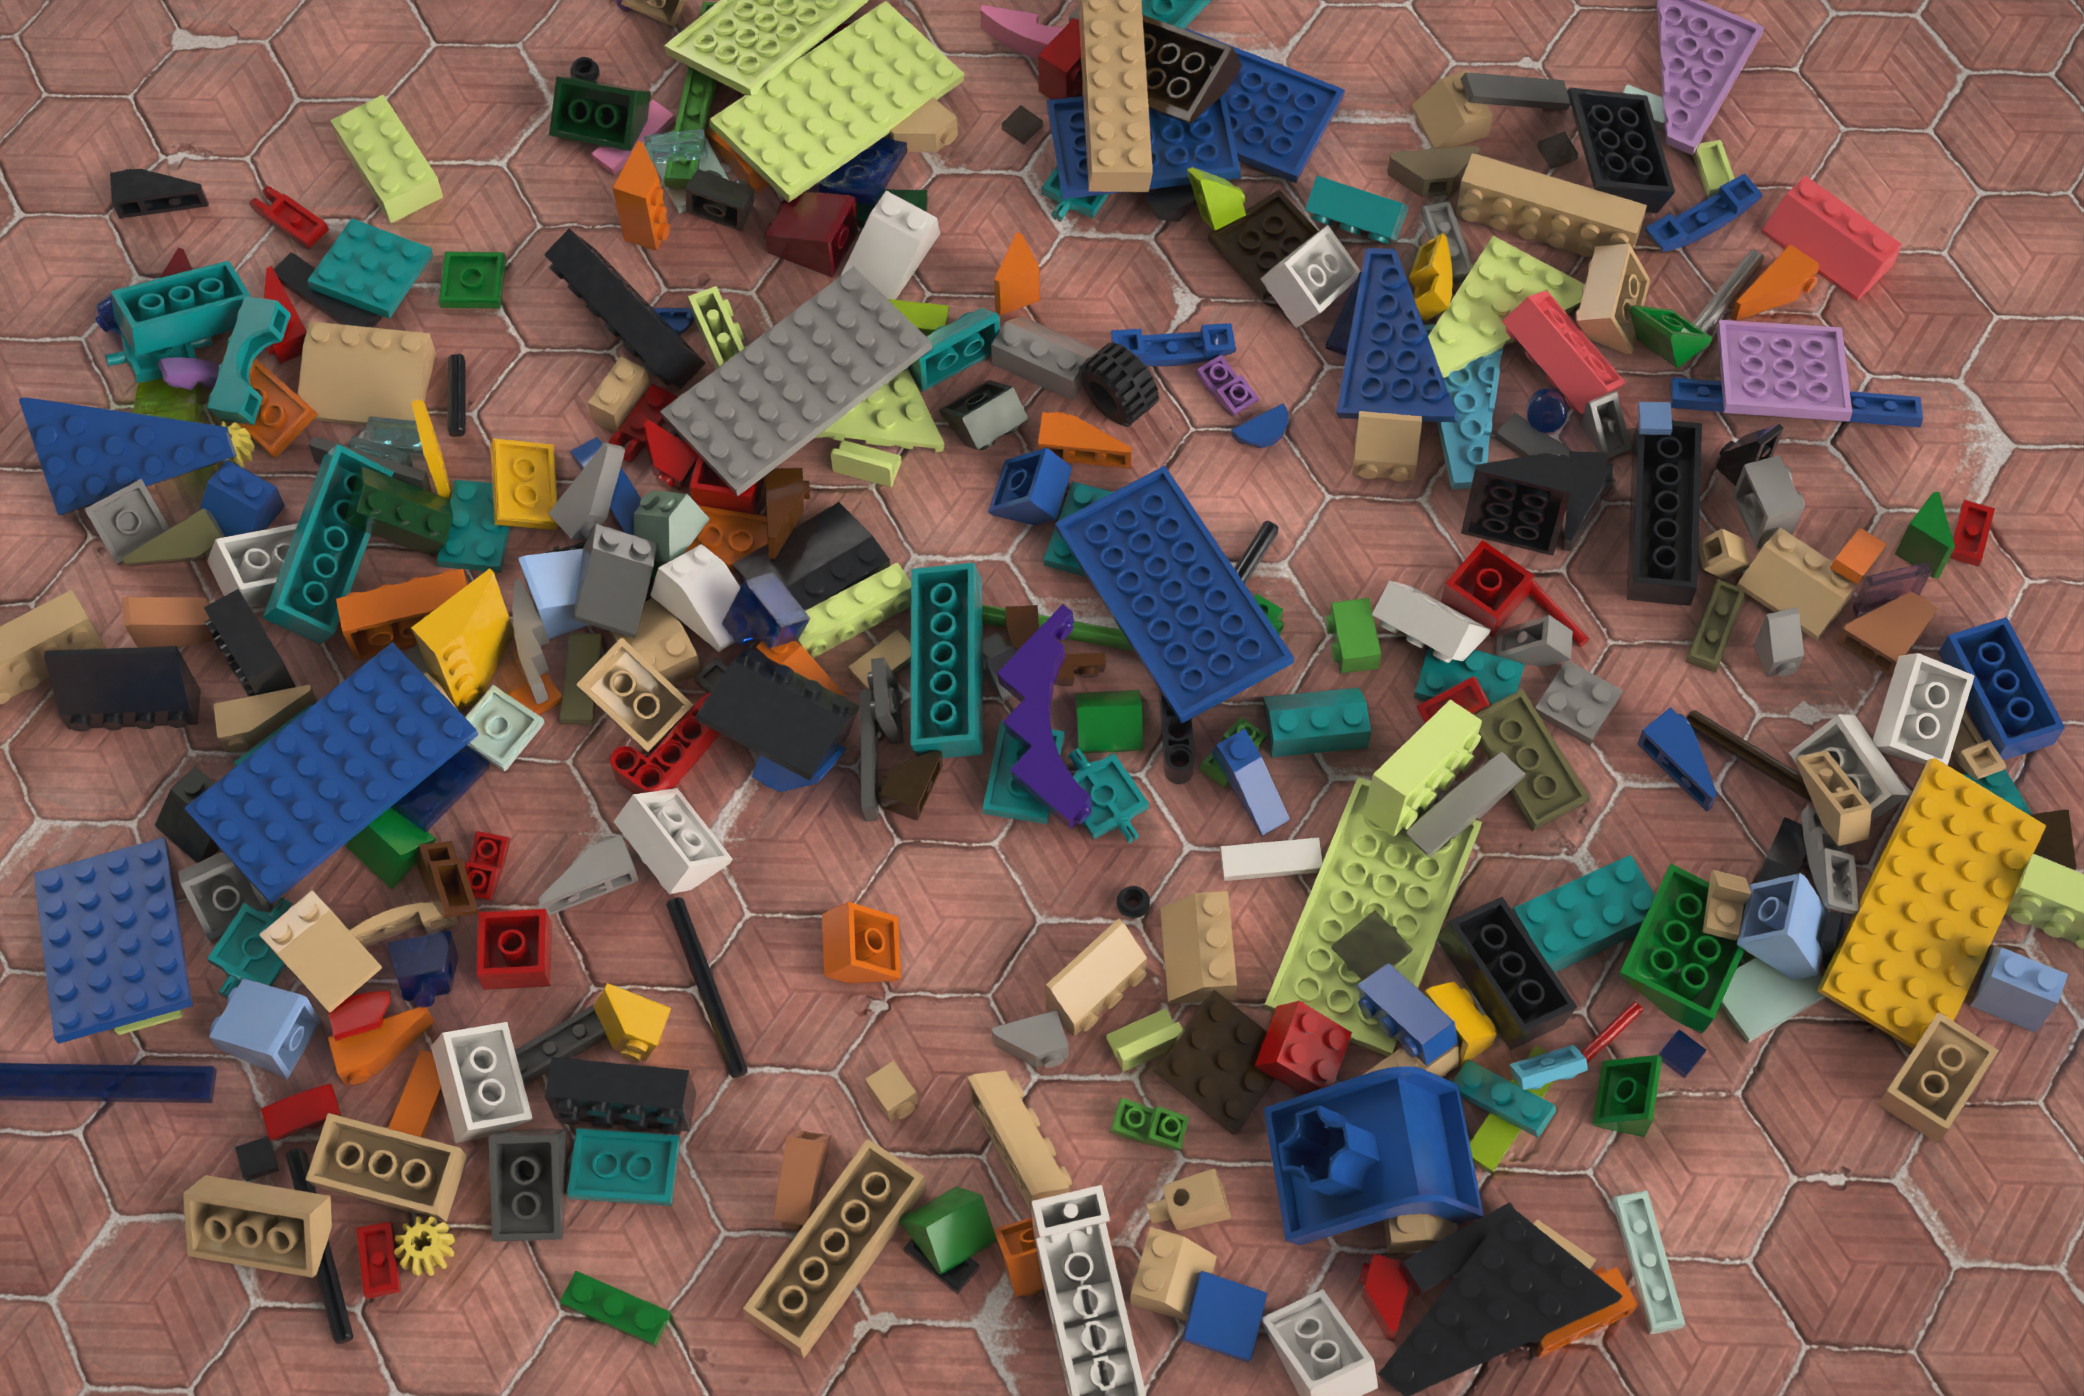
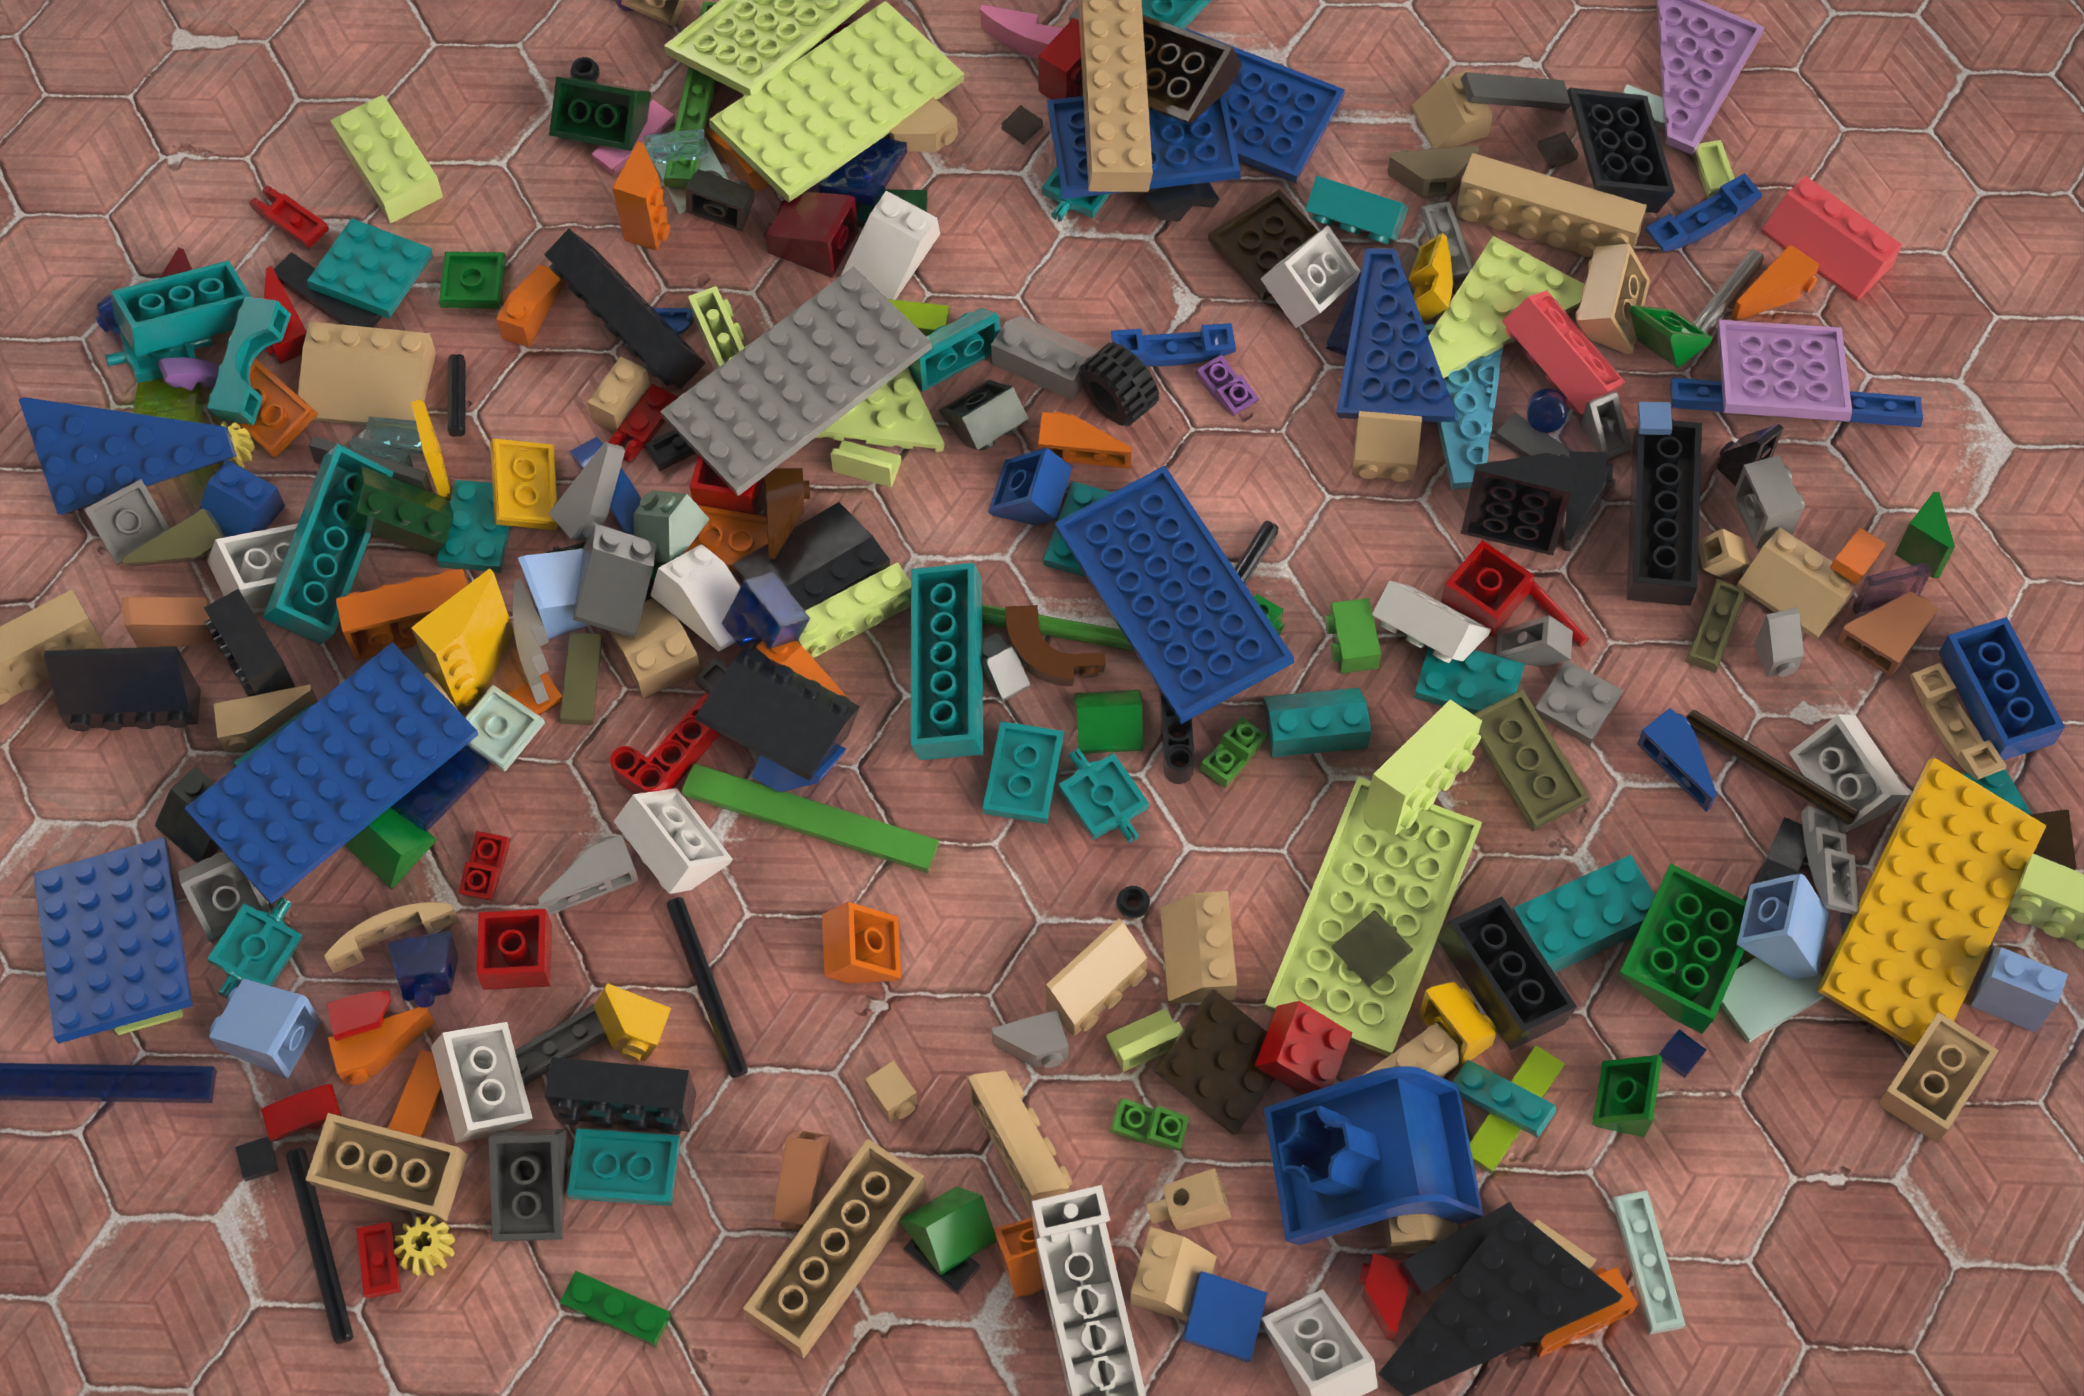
(147, 193): black slope -> none
(257, 1225): tan slope -> none
(320, 951): tan slope -> none
(446, 879): reddish brown slope -> none
(529, 306): none -> orange slope
(635, 695): tan slope -> none
(669, 456): red slope -> none
(810, 818): none -> bright green tile
(869, 758): dark grey tile -> none
(887, 700): dark grey plate -> none
(894, 649): tan tile -> none
(910, 784): dark brown slope -> none
(1017, 278): orange slope -> none
(1031, 680): dark purple arch -> none
(1216, 198): lime slope -> none
(1251, 781): slope -> none
(1263, 429): blue tile -> none
(1271, 859): white tile -> none
(1407, 1014): brick -> none
(1465, 804): light grey slope -> none
(1466, 694): red plate -> none
(1548, 1067): medium azure plate -> none
(1612, 1031): red bar -> none
(1725, 904): tan slope -> none
(1831, 936): black tile -> none
(1836, 799): tan slope -> none
(1922, 709): white slope -> none
(1971, 532): red plate -> none

